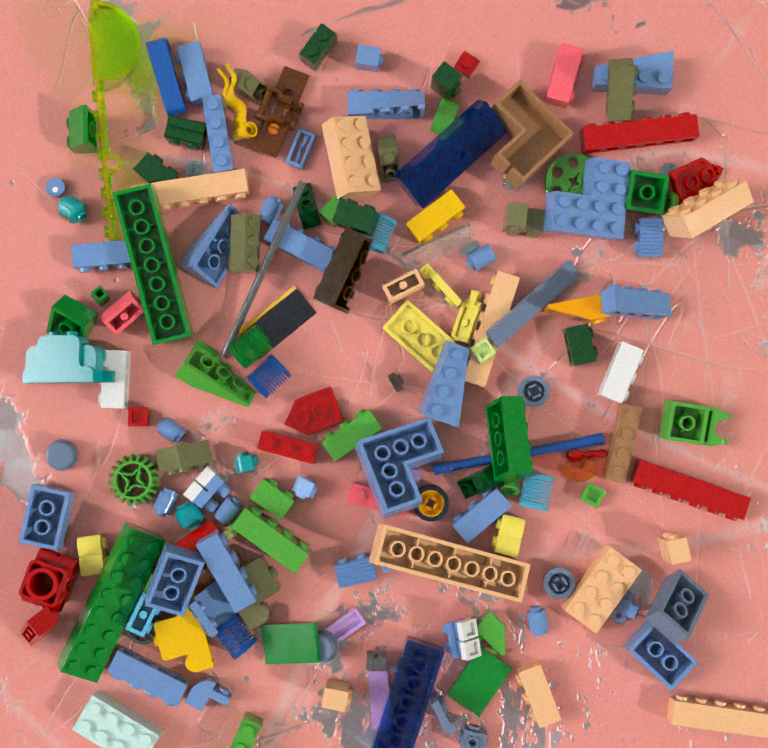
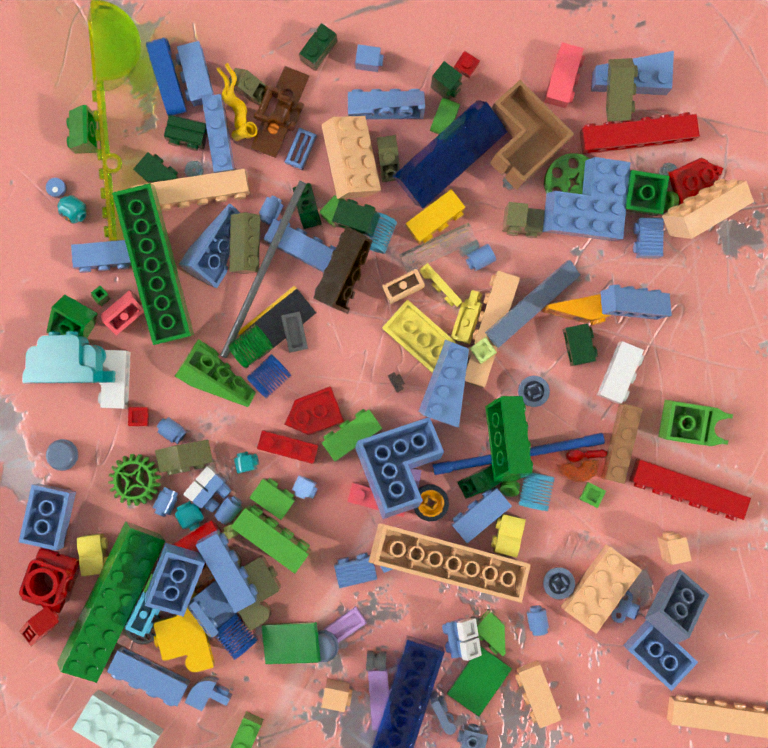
(294, 332): none -> dark grey tile

